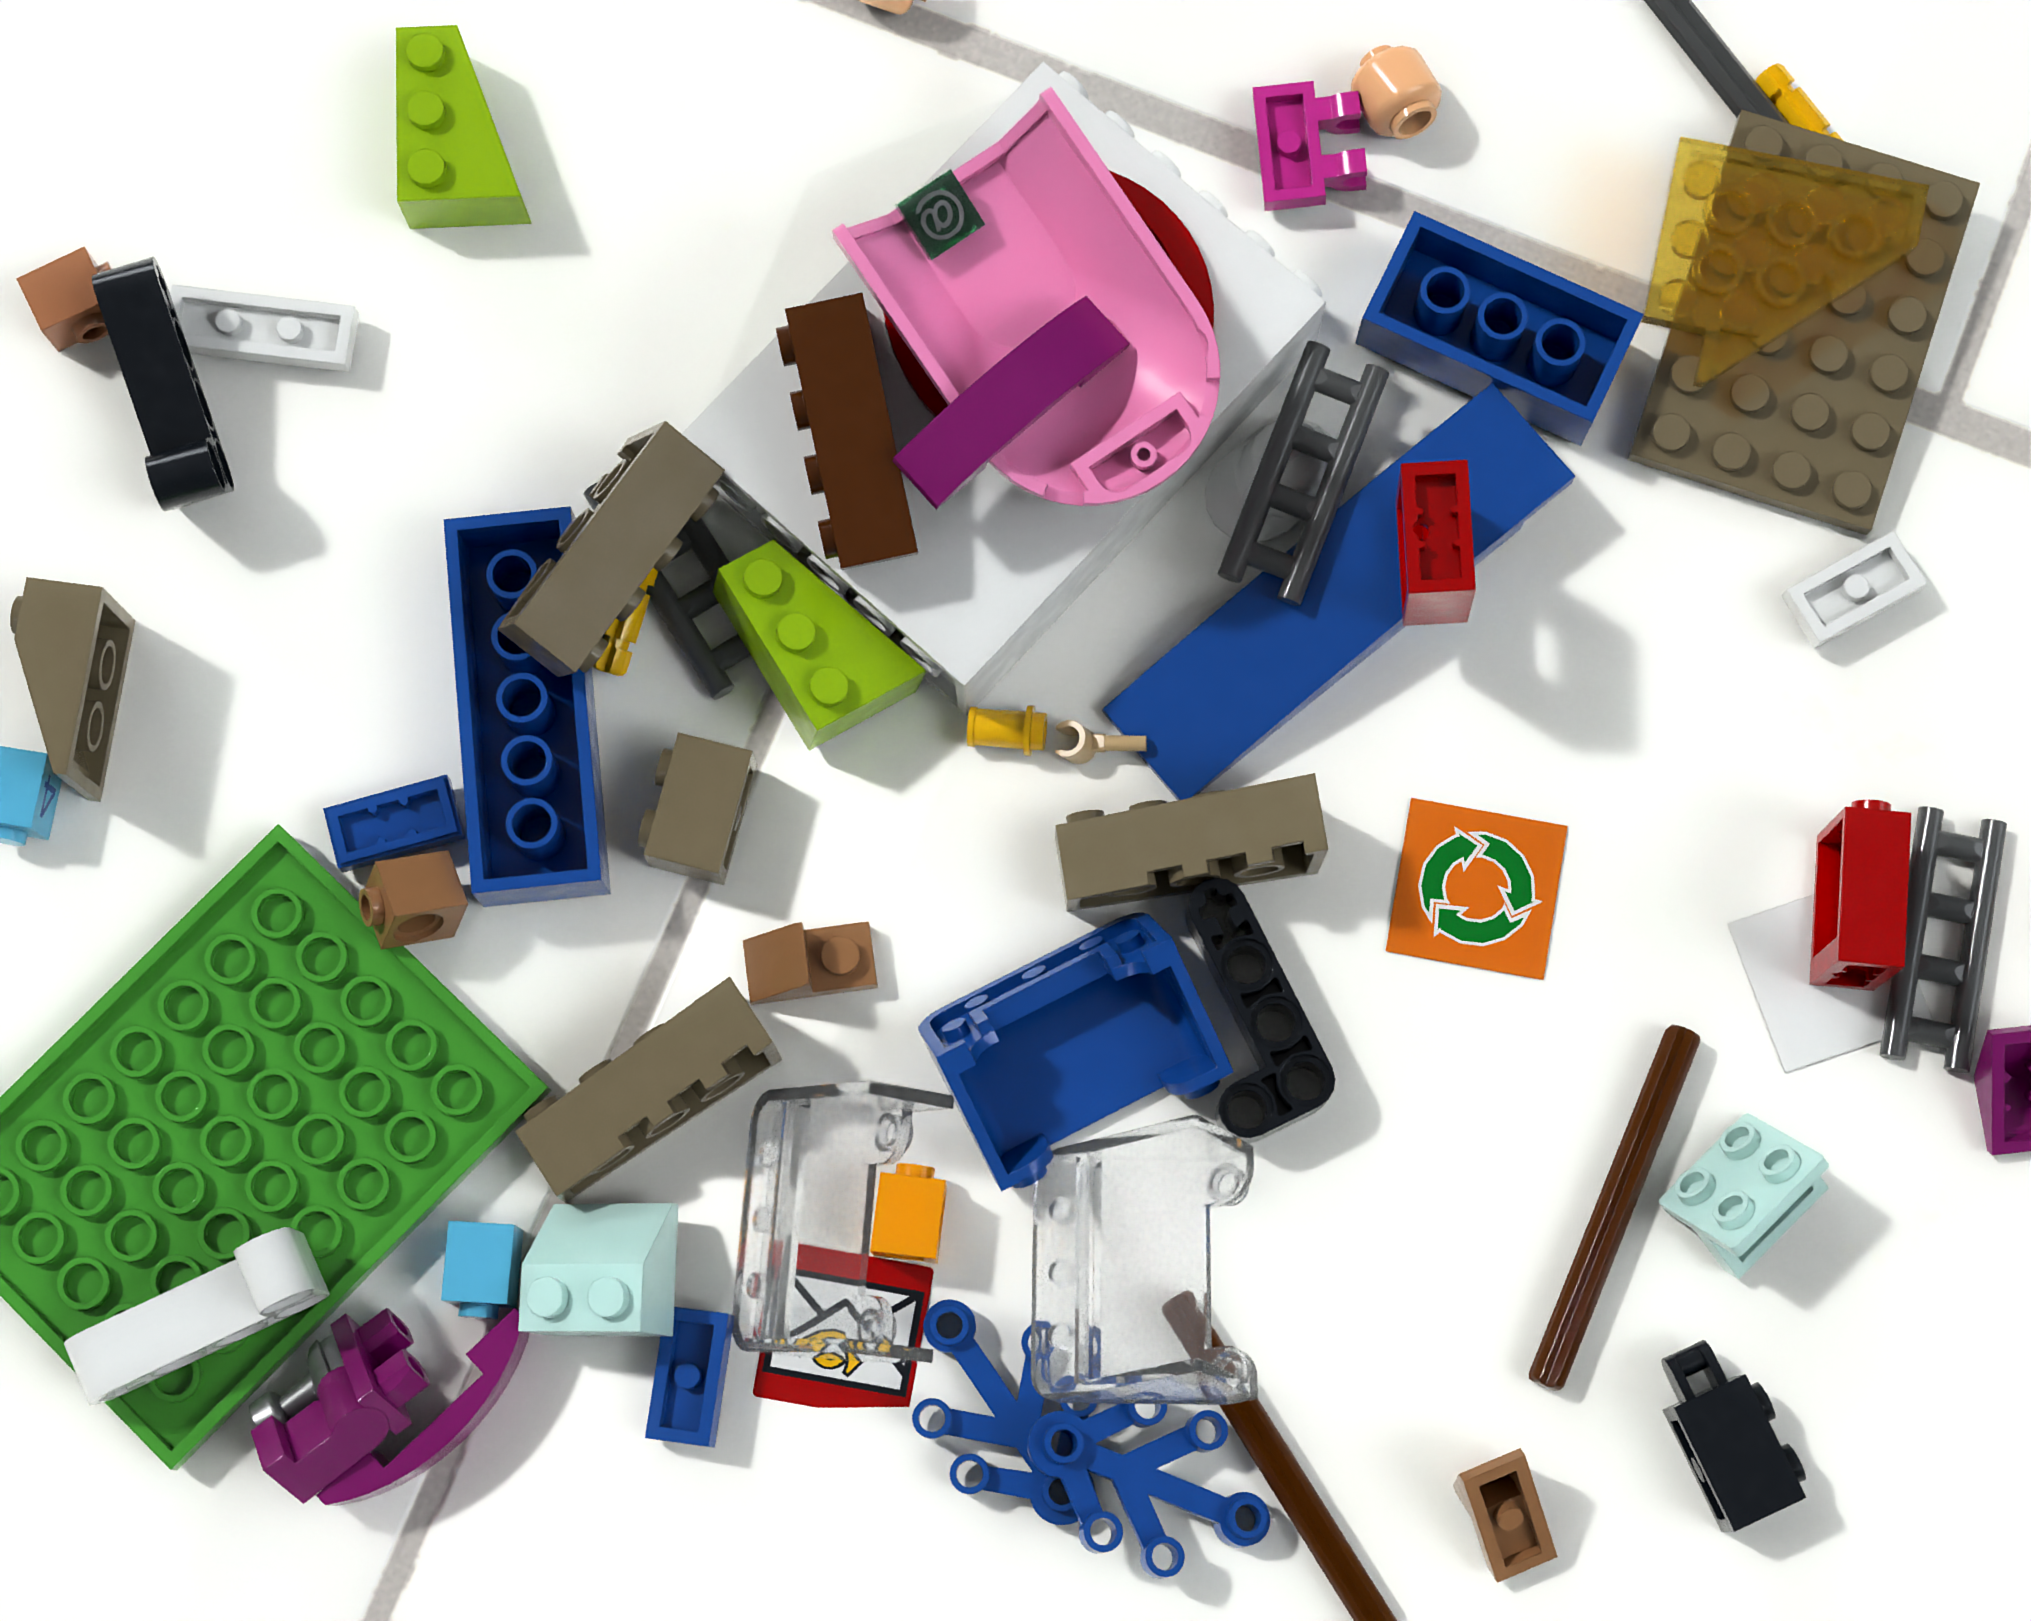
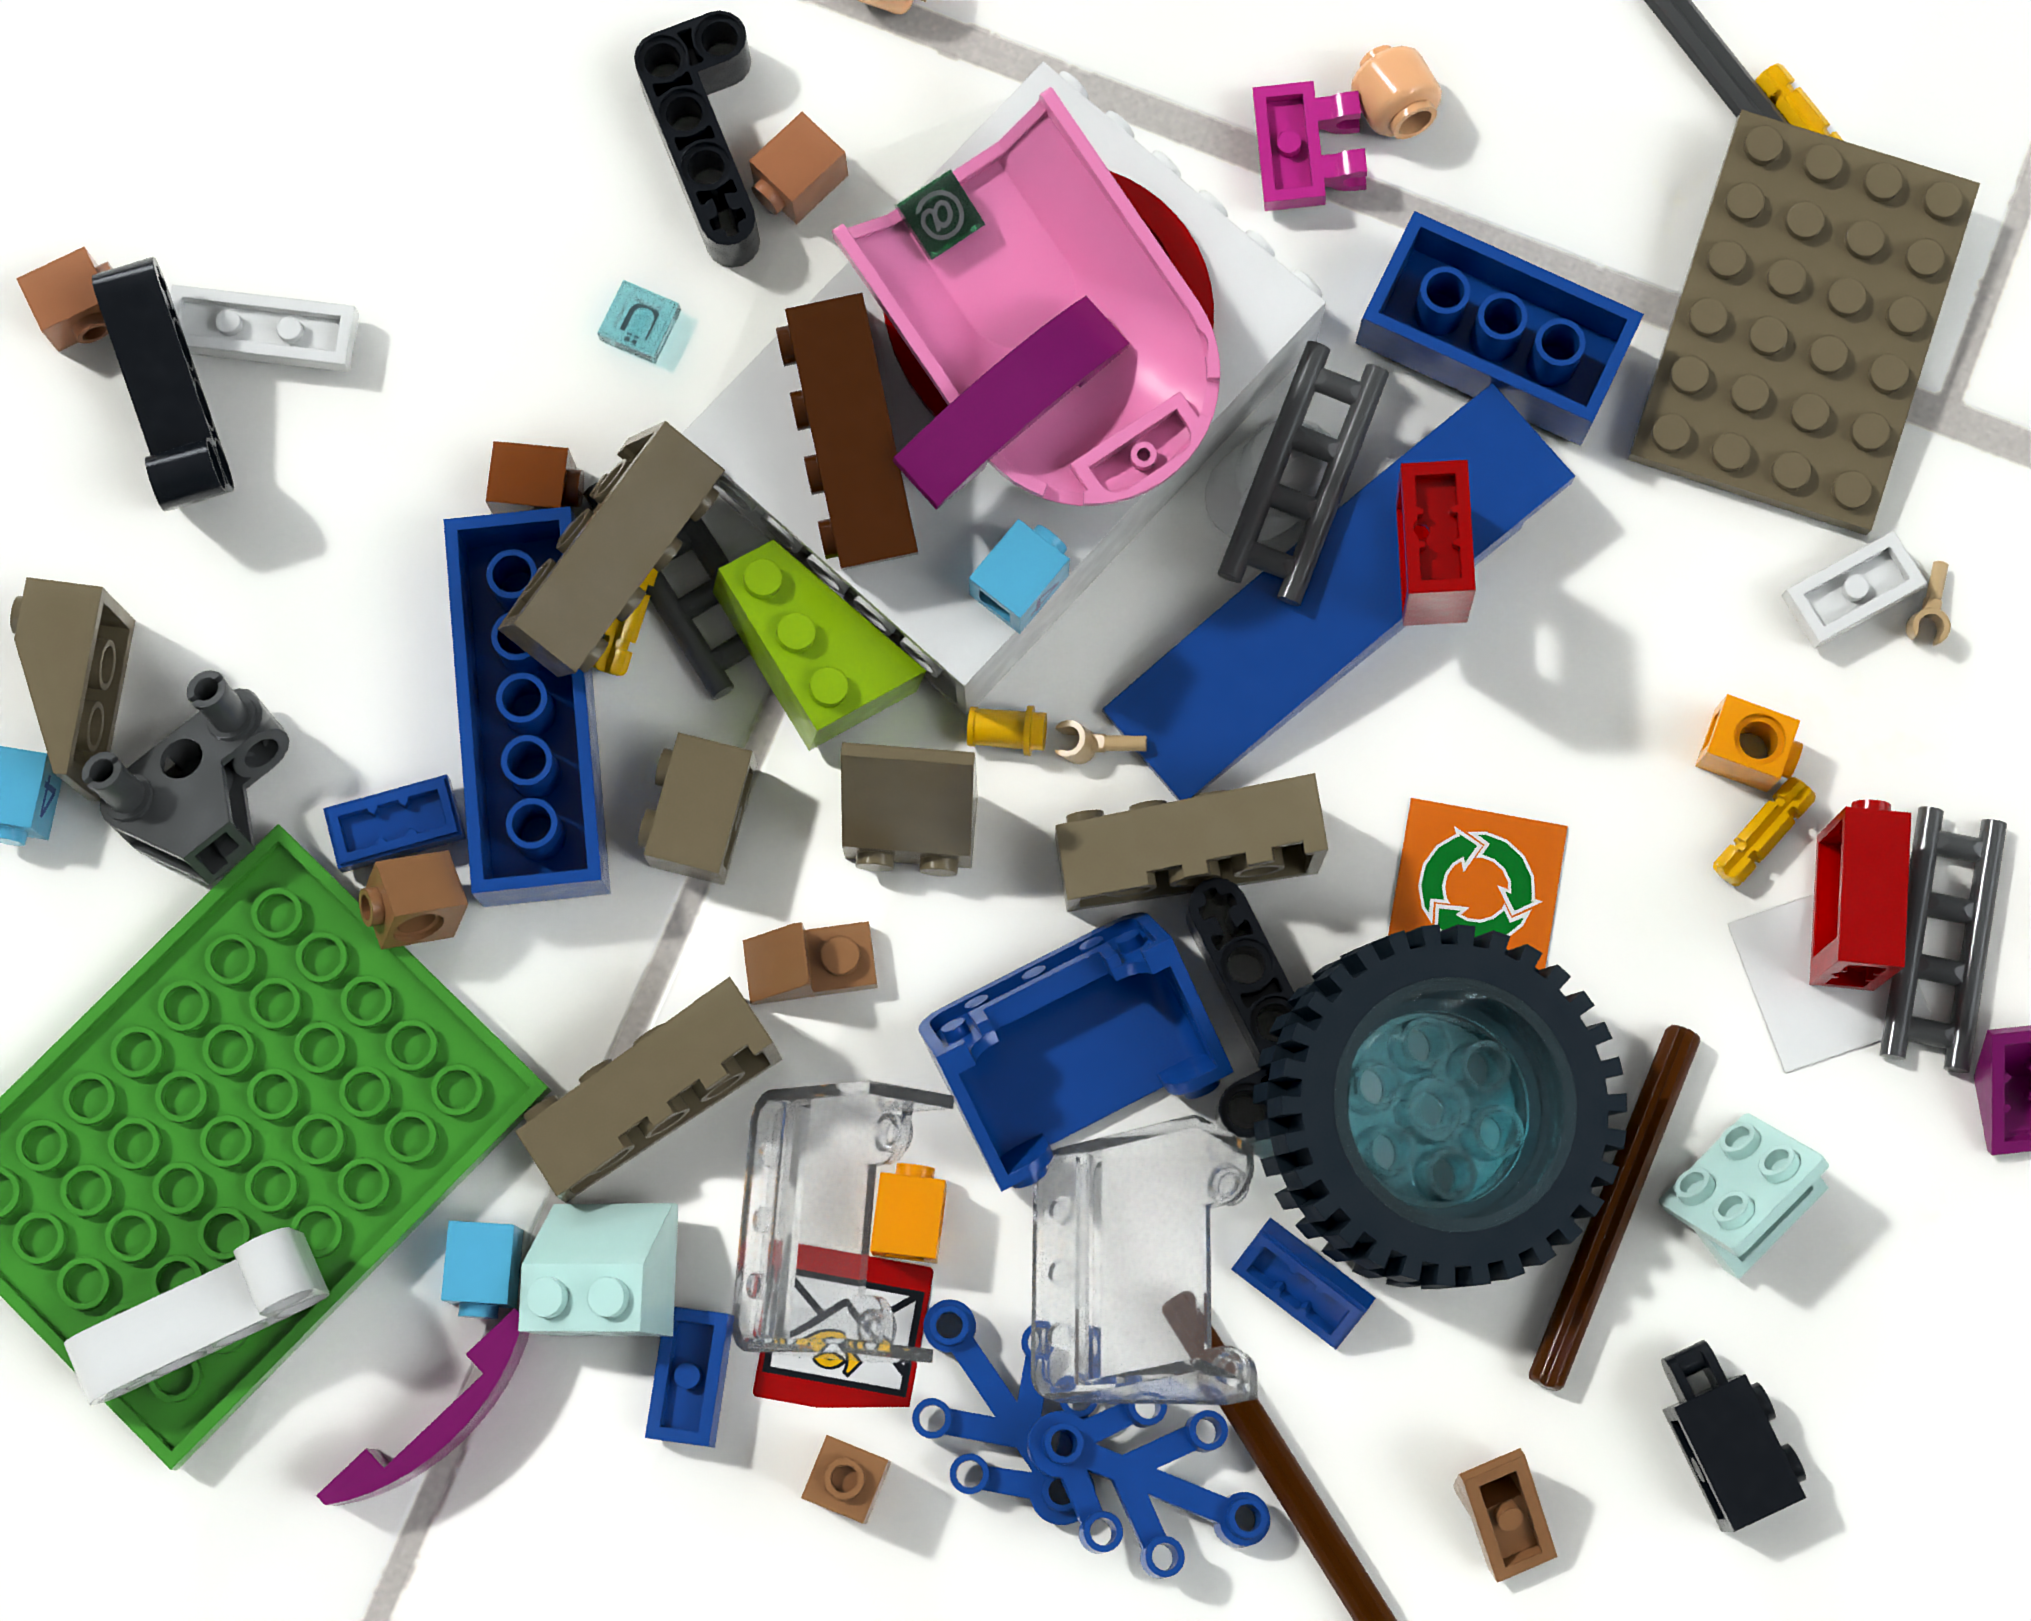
(198, 808): none -> dark grey piece
(341, 1406): magenta hips -> none
(446, 140): lime wedge -> none
(532, 478): none -> dark orange brick
(639, 321): none -> clear light blue tile
(704, 145): none -> black beam
(797, 169): none -> nougat brick
(846, 1479): none -> medium nougat brick
(908, 807): none -> dark tan slope
(1020, 574): none -> medium azure brick
(1303, 1283): none -> blue plate
(1539, 1089): none -> wheel
(1722, 749): none -> light orange brick
(1764, 831): none -> yellow axle
(1768, 243): clear yellow wing -> none
(1932, 606): none -> tan hand

